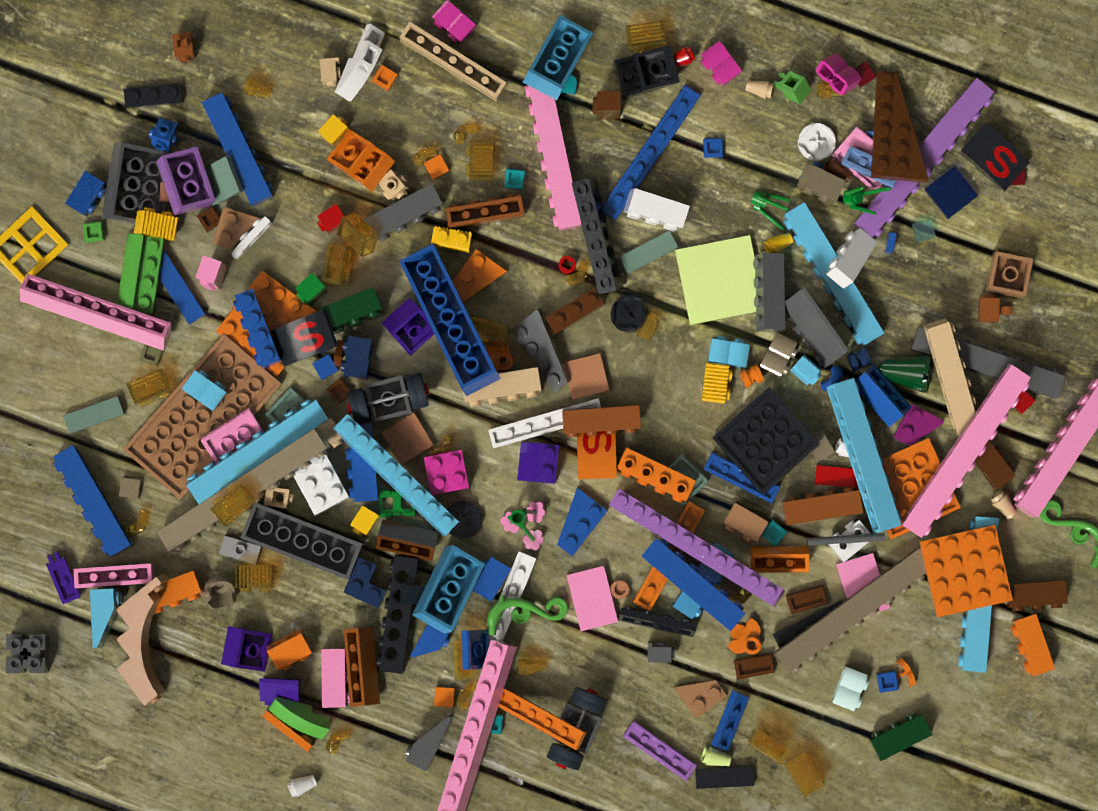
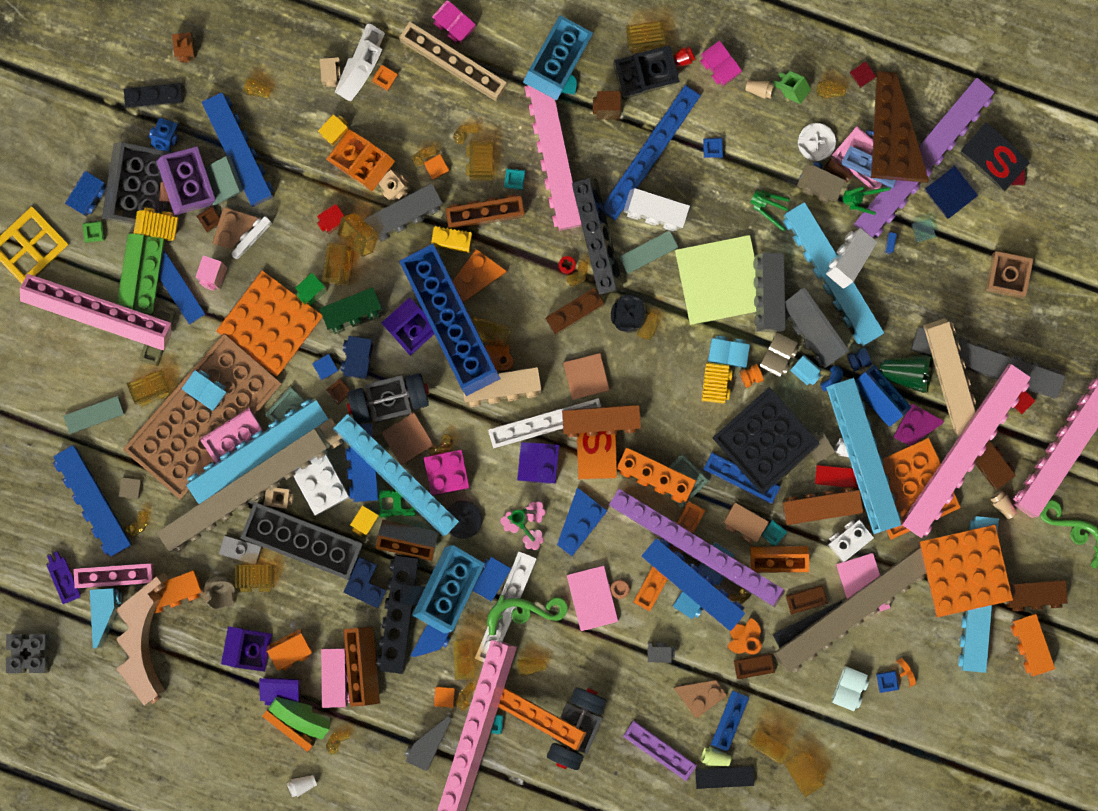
(233, 504): clear yellow brick -> none
(258, 329): blue brick -> none
(304, 338): black slope -> none
(339, 353): reddish brown tile -> none
(474, 648): blue tile -> none
(536, 341): dark grey wing -> none
(664, 623): black plate -> none
(778, 243): yellow cone -> none
(838, 74): dark pink brick -> none
(846, 539): dark grey bar -> none
(900, 736): dark green brick -> none
(990, 309): dark orange brick -> none

